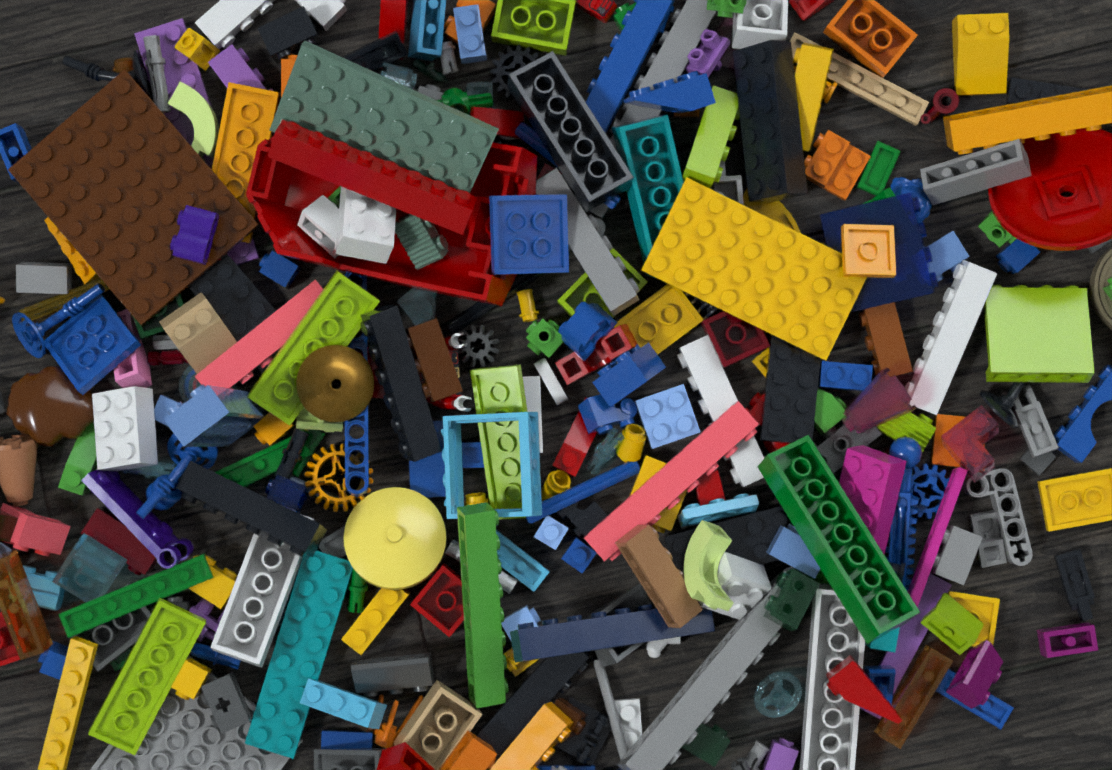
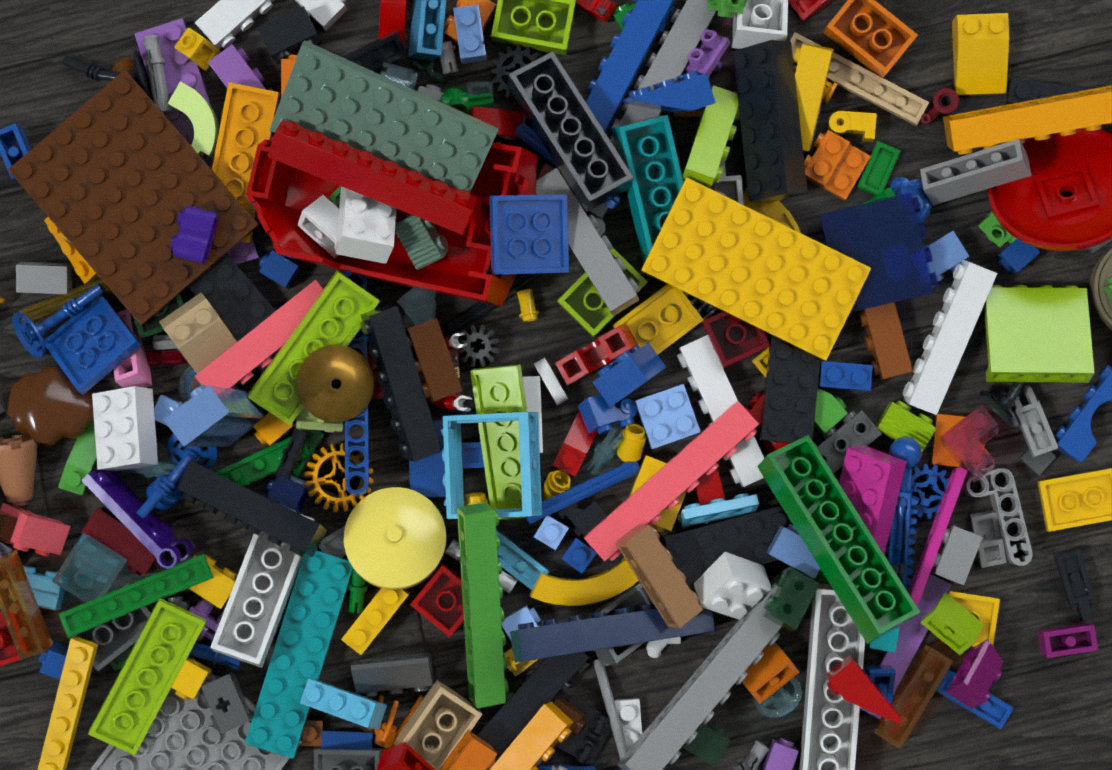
(312, 732): none -> dark orange plate
(547, 347): bright green brick -> none
(586, 328): blue cylinder -> none
(586, 590): none -> yellow tile
(702, 564): yellowish green arch -> none
(769, 673): none -> orange brick
(853, 122): none -> yellow leg
(868, 251): light orange plate -> none
(878, 403): clear pink cone -> none

